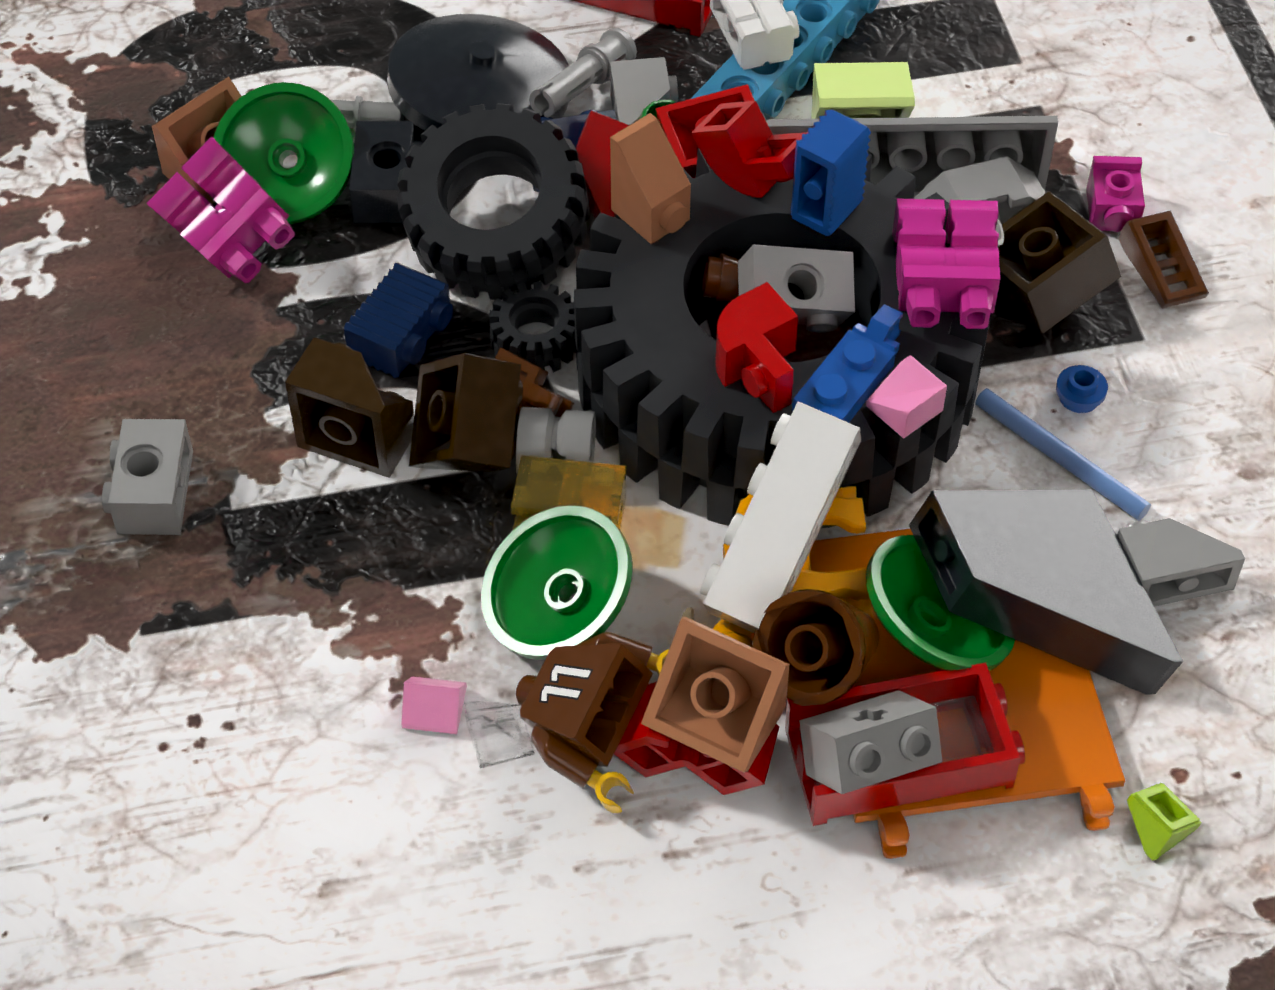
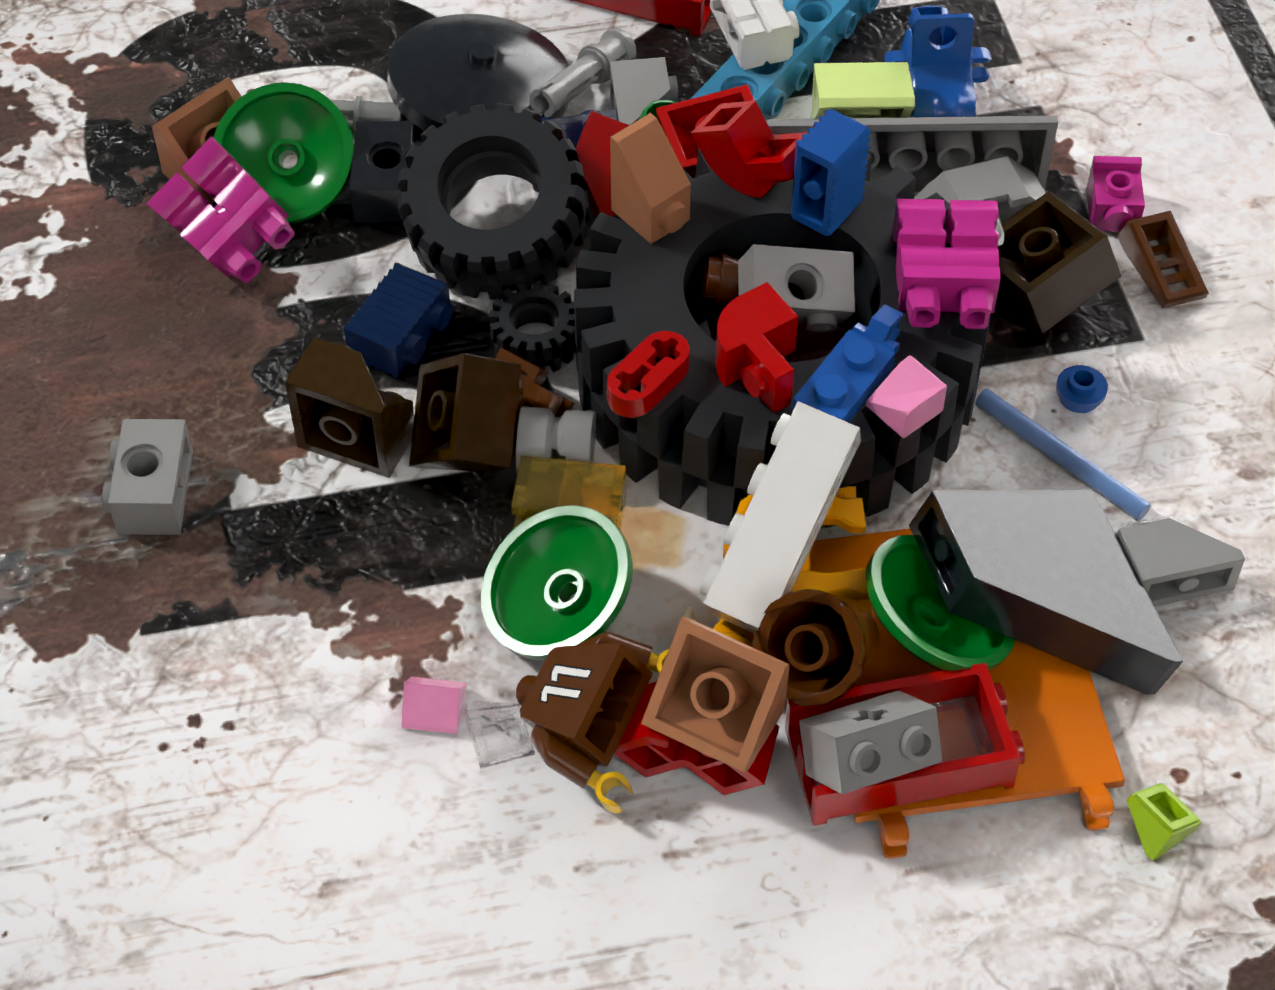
(655, 378): none -> red beam
(942, 62): none -> blue piece

